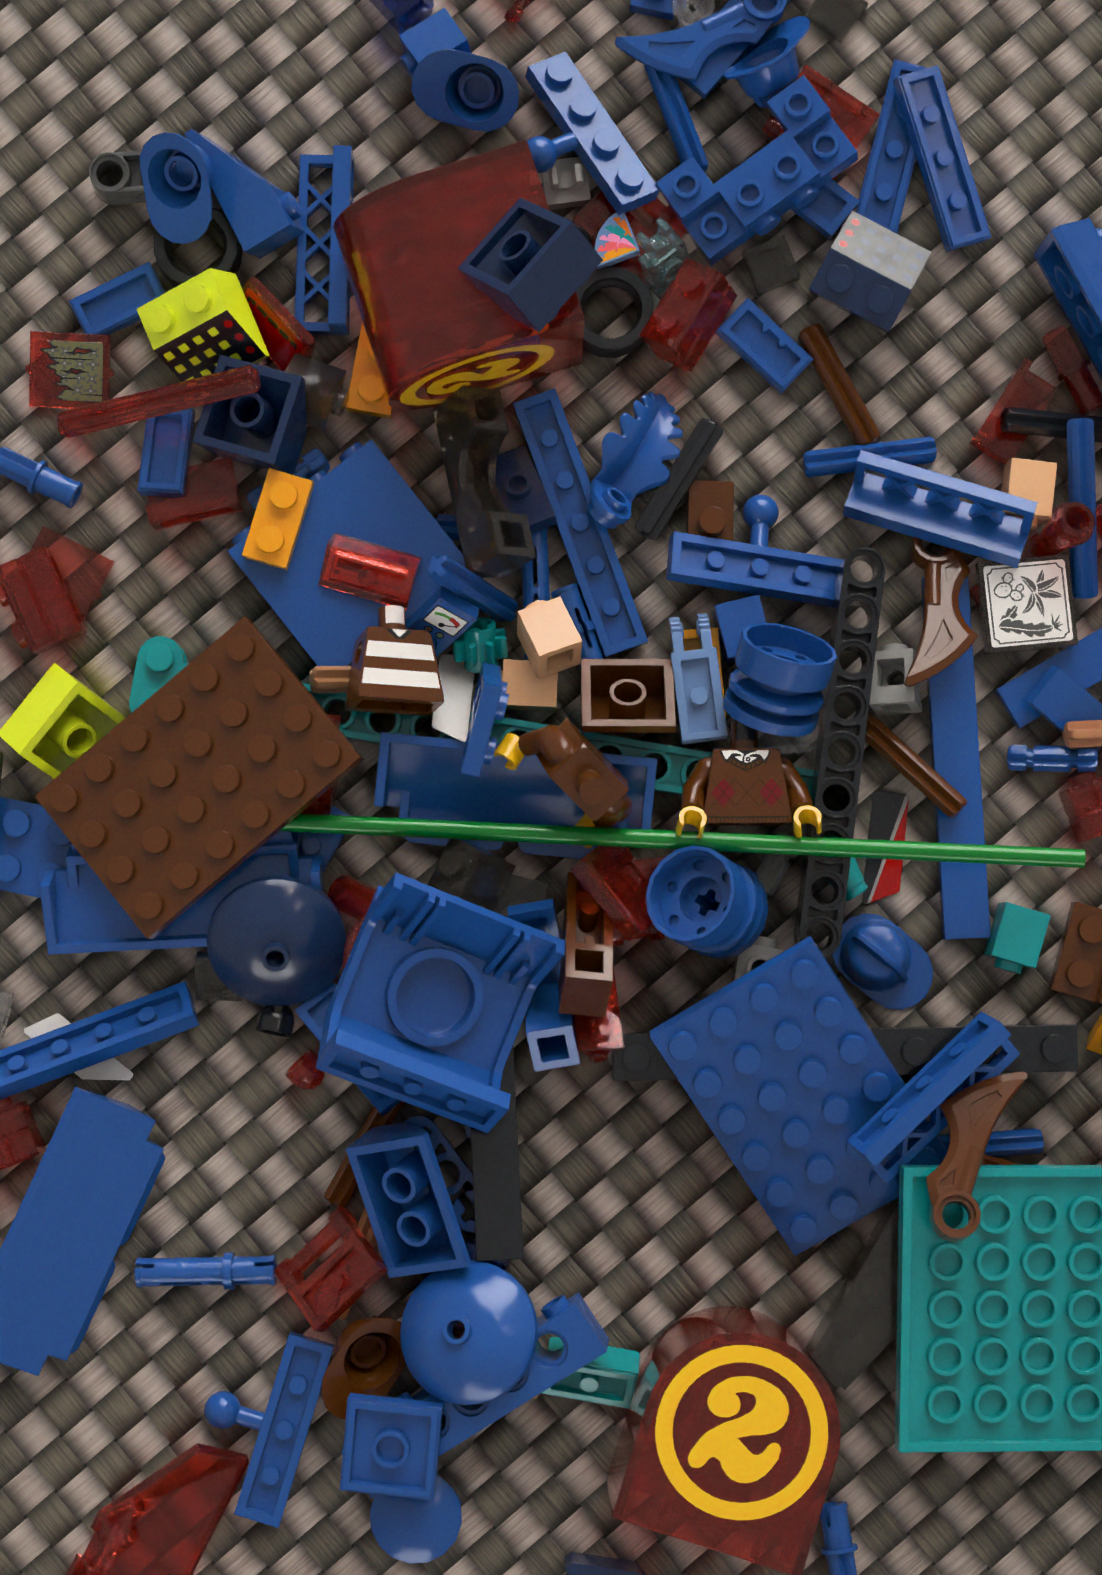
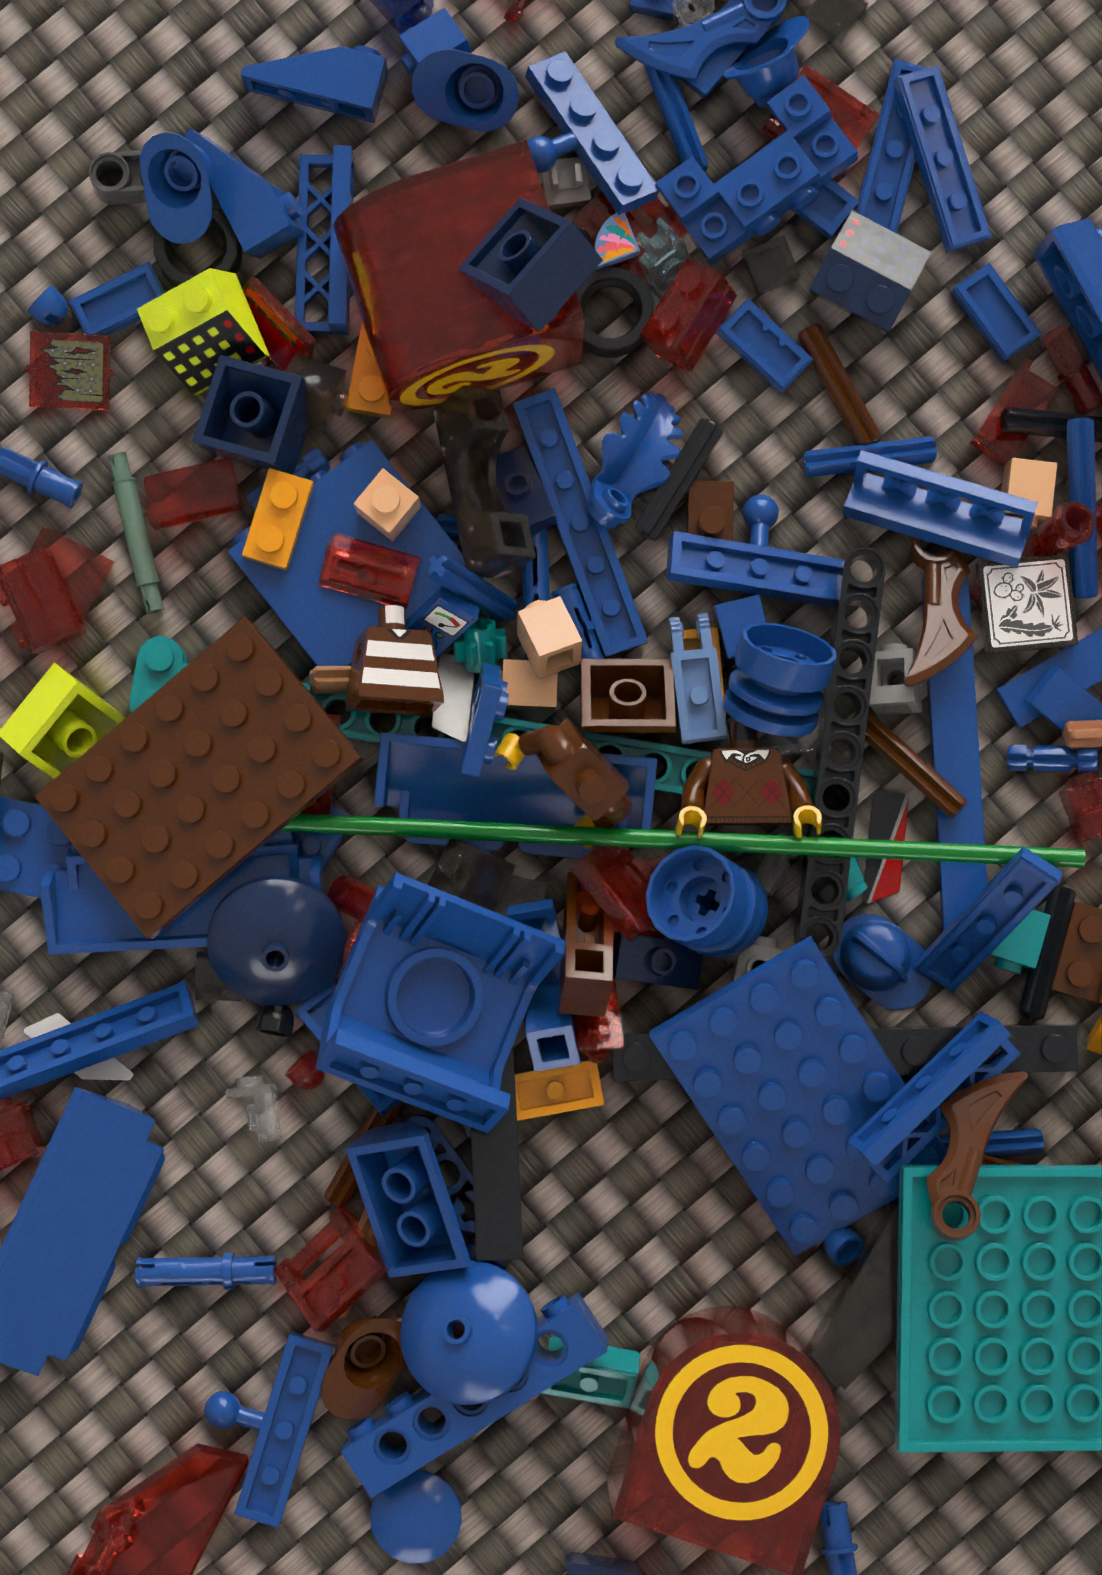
(49, 307): none -> blue hinge
(136, 532): none -> sand green piece
(159, 401): clear red axle -> none
(166, 454): blue tile -> none
(264, 1113): none -> clear bracket
(328, 80): none -> blue slope
(387, 504): none -> light nougat brick
(391, 1446): blue plate -> none
(557, 1090): none -> light orange plate
(656, 961): none -> dark blue plate
(843, 1246): none -> blue hinge
(989, 919): none -> blue tile
(996, 313): none -> blue tile
(1041, 978): none -> black axle

